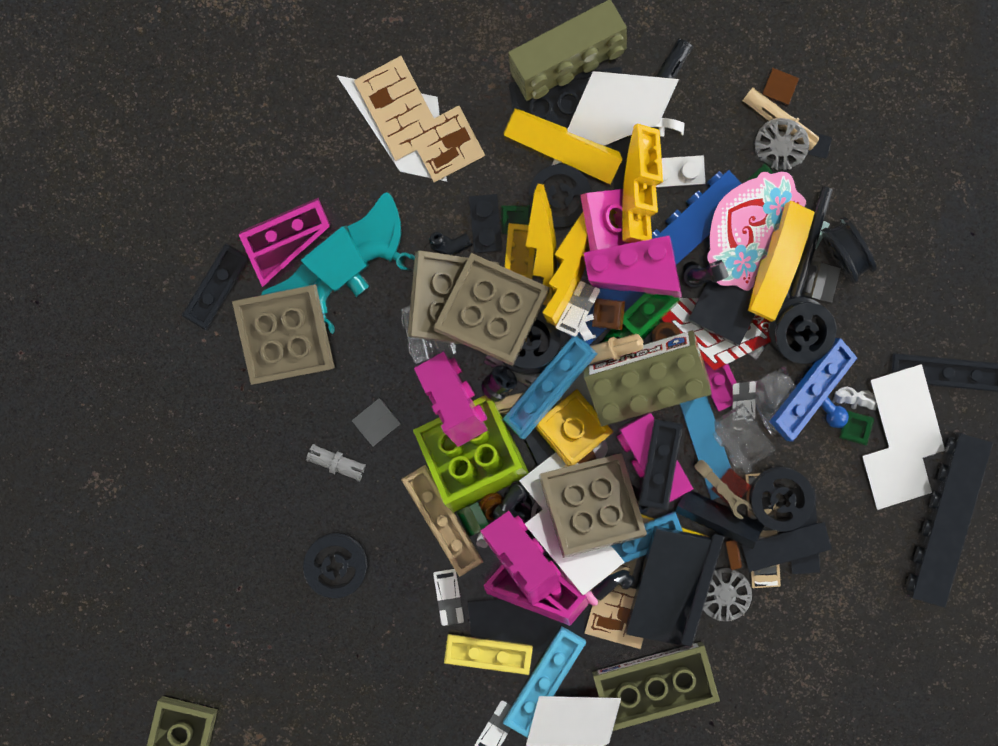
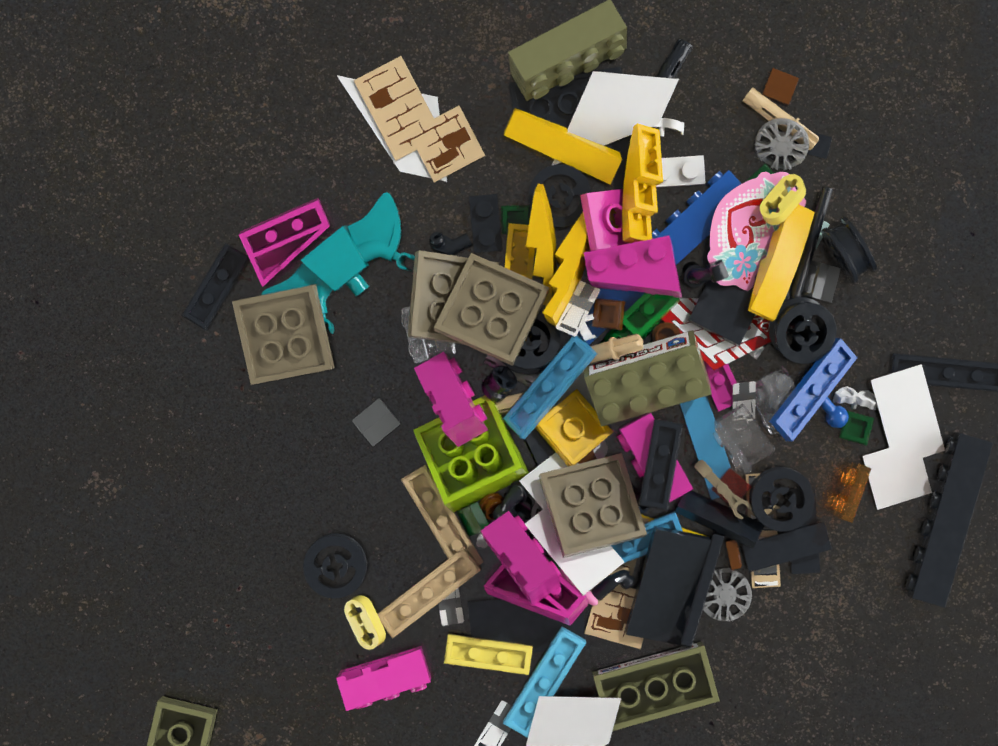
(336, 462): light grey pin -> none
(365, 622): none -> light yellow beam
(383, 678): none -> dark pink wedge
(428, 592): none -> tan tile
(782, 199): none -> light yellow beam
(849, 499): none -> clear orange plate

